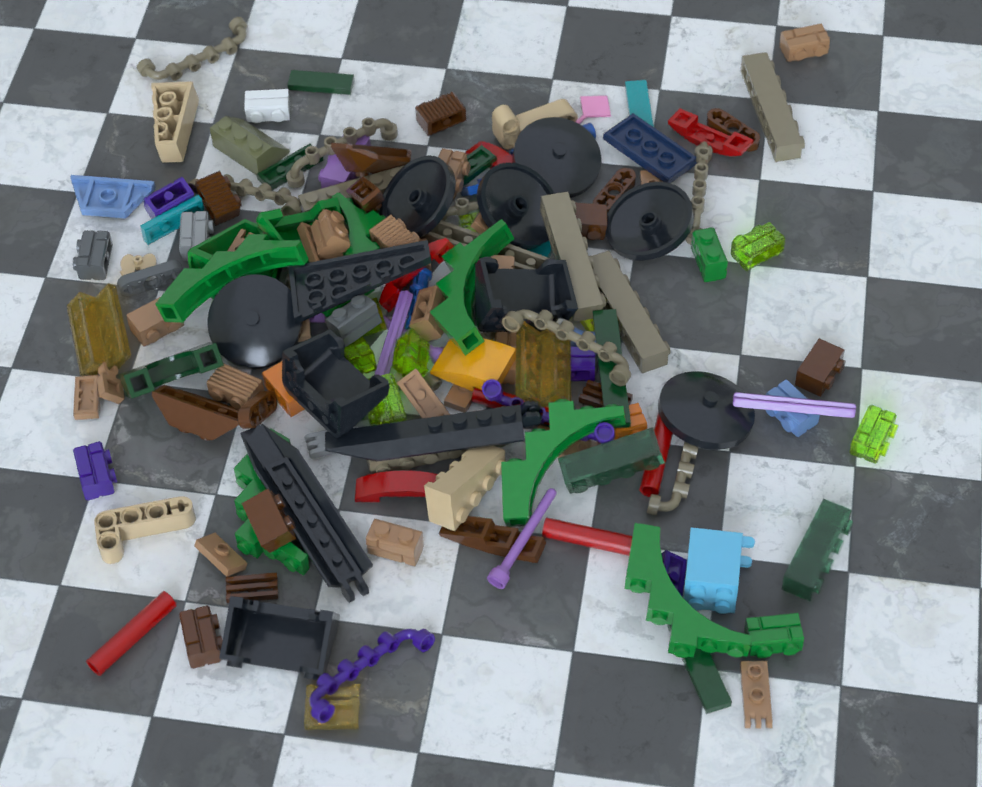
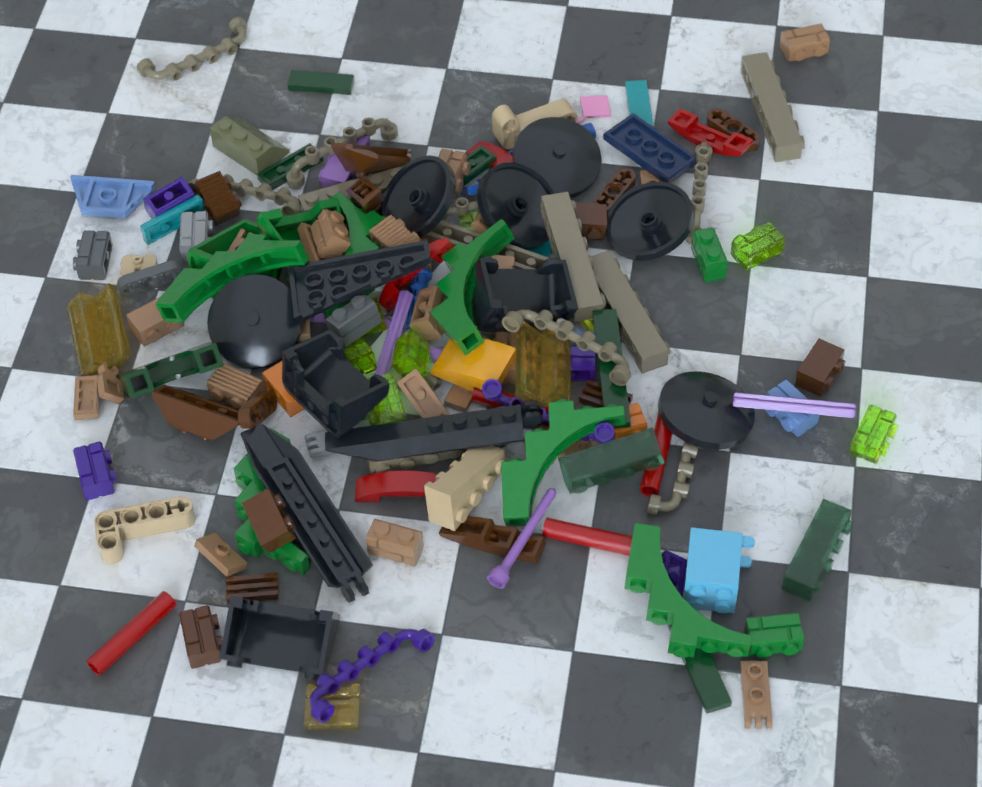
(173, 116): tan wedge -> none
(267, 105): white brick -> none
(440, 113): reddish brown brick -> none

